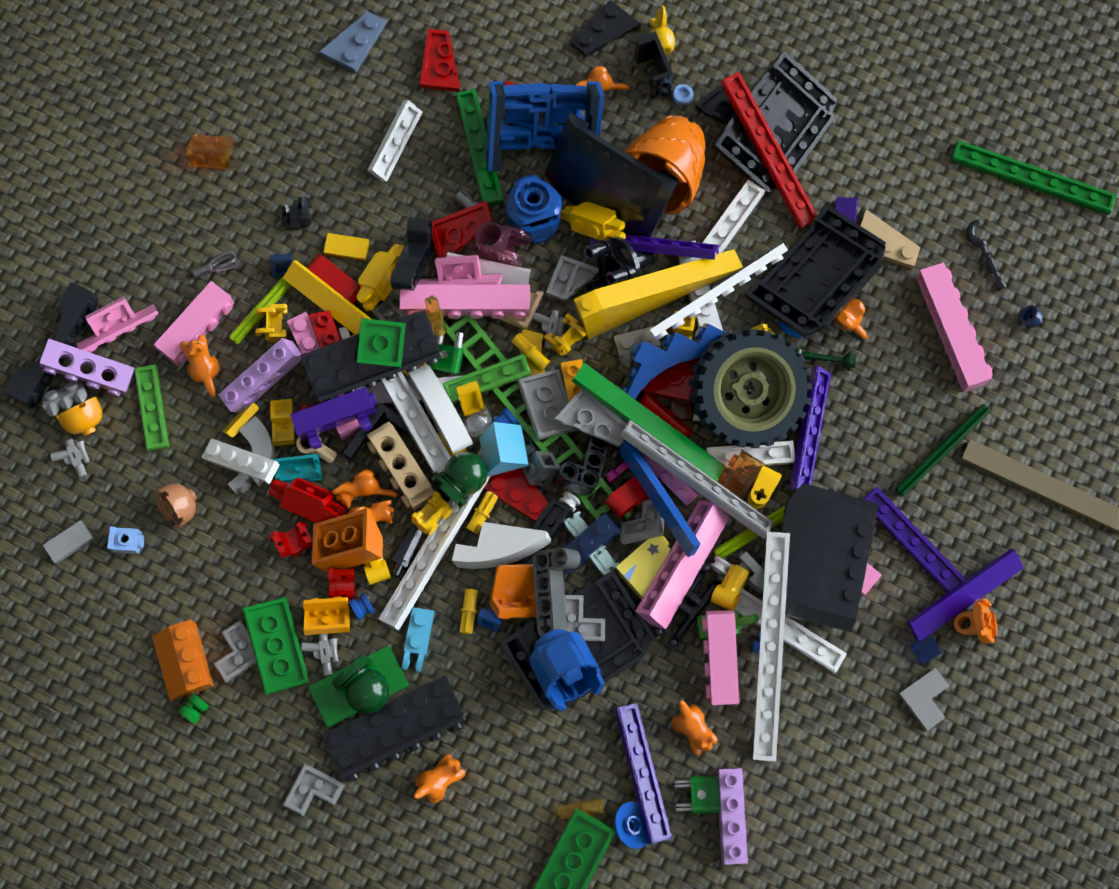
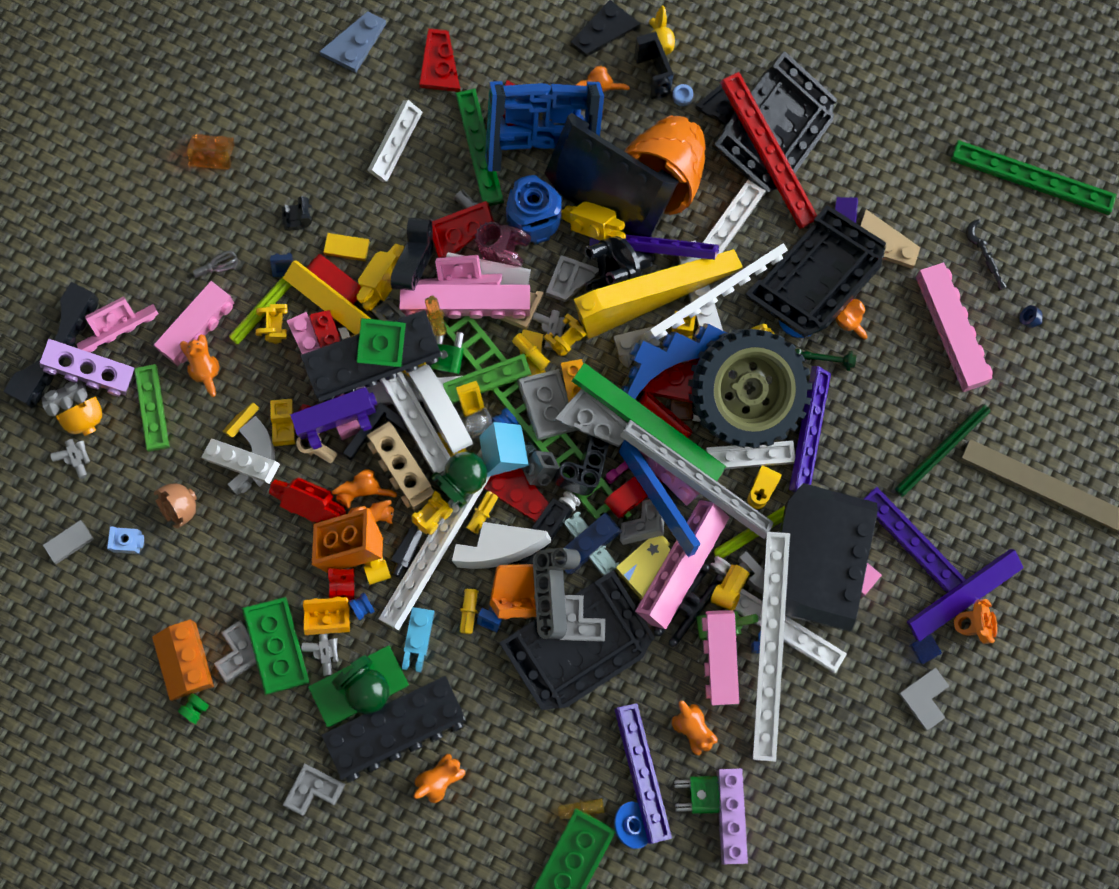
(261, 375): lavender brick -> none
(292, 541): red piece -> none
(305, 467): teal hinge -> none
(565, 667): blue piece -> none
(741, 474): clear orange bracket -> none

